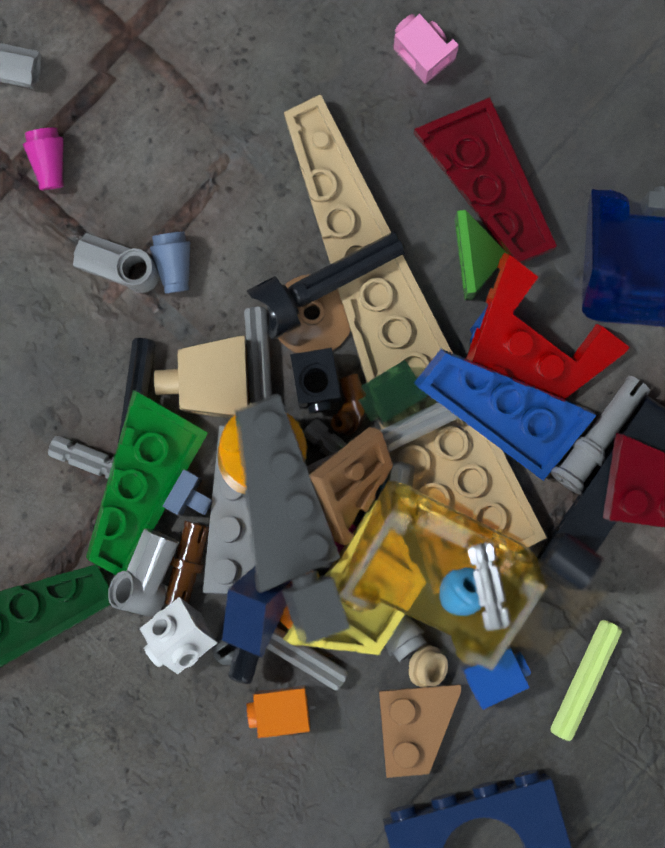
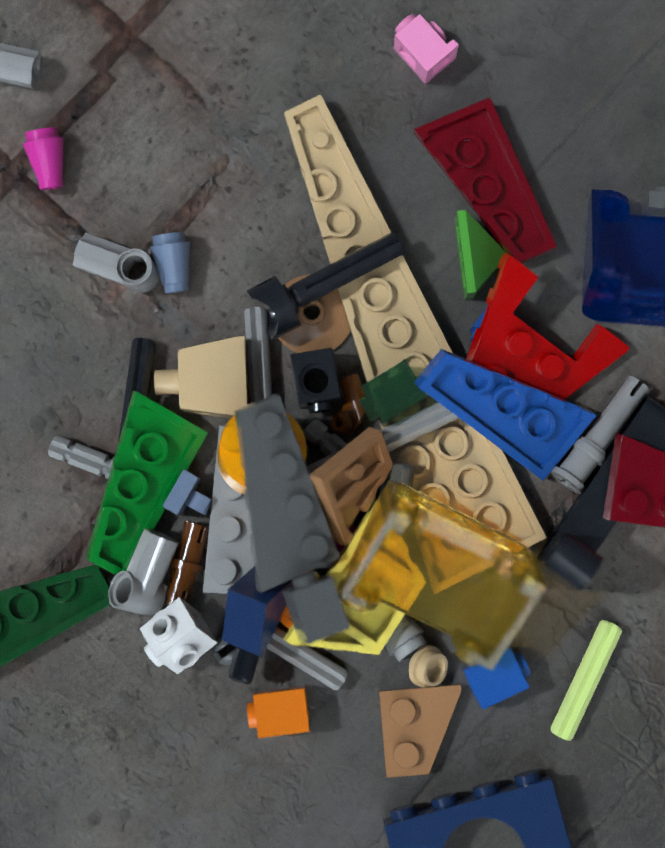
(459, 592): dark azure piece -> none
(489, 586): light grey axle -> none

